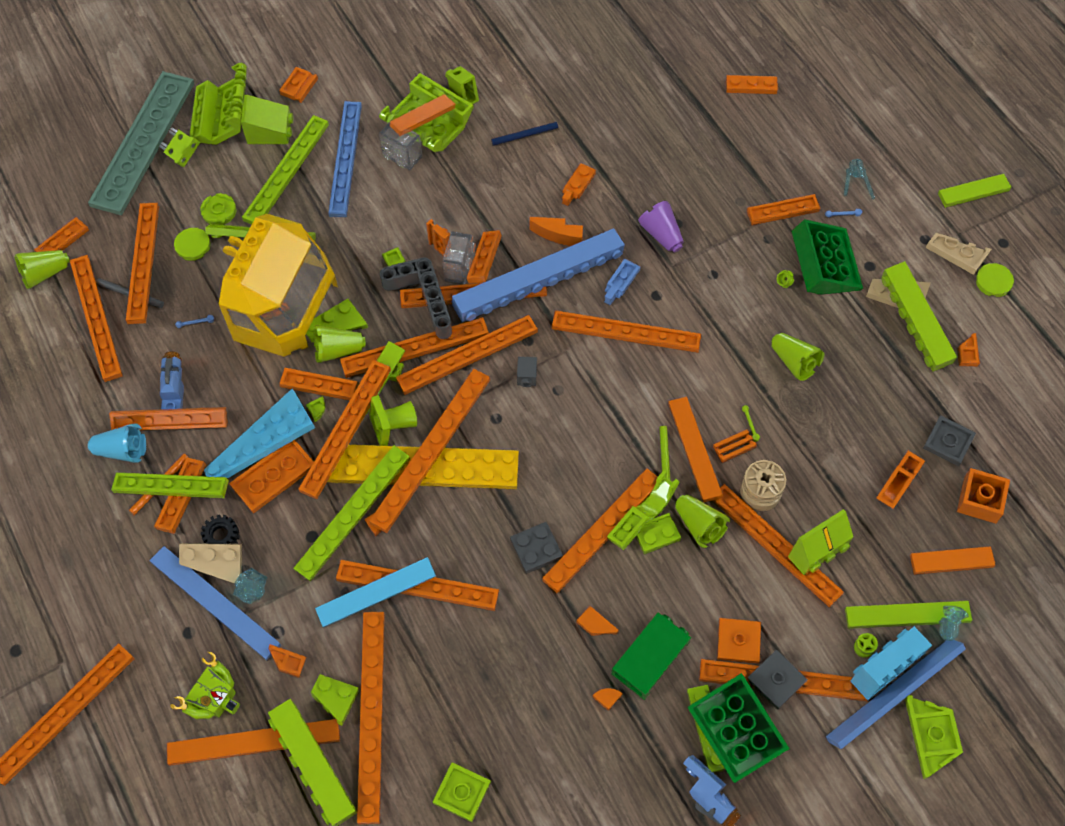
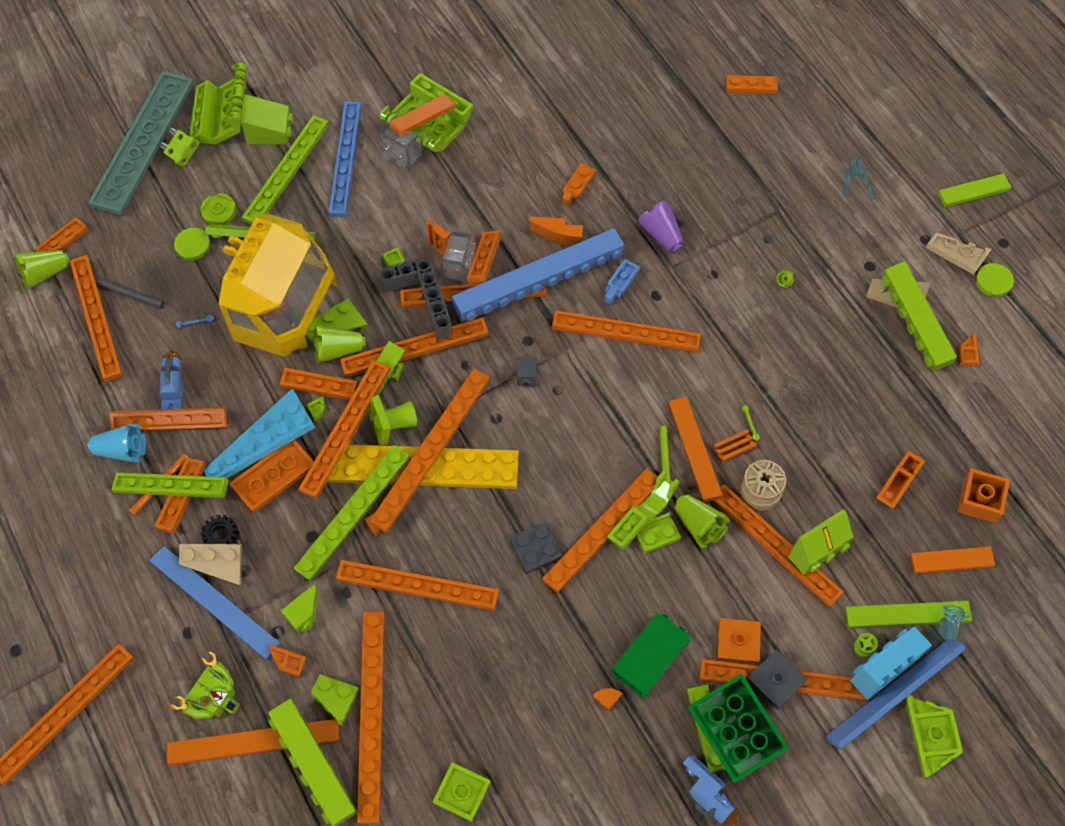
(142, 263): orange plate -> none
(250, 586): clear light blue brick -> none
(298, 84): orange plate -> none
(302, 610): none -> lime slope
(375, 592): medium azure tile -> none
(462, 84): lime torso -> none
(466, 354): orange plate -> none
(525, 133): dark blue bar -> none
(595, 623): orange tile -> none
(783, 209): orange tile -> none
(797, 355): lime cone -> none
(826, 258): green slope -> none
(857, 212): medium blue hinge -> none
(949, 440): dark grey plate -> none

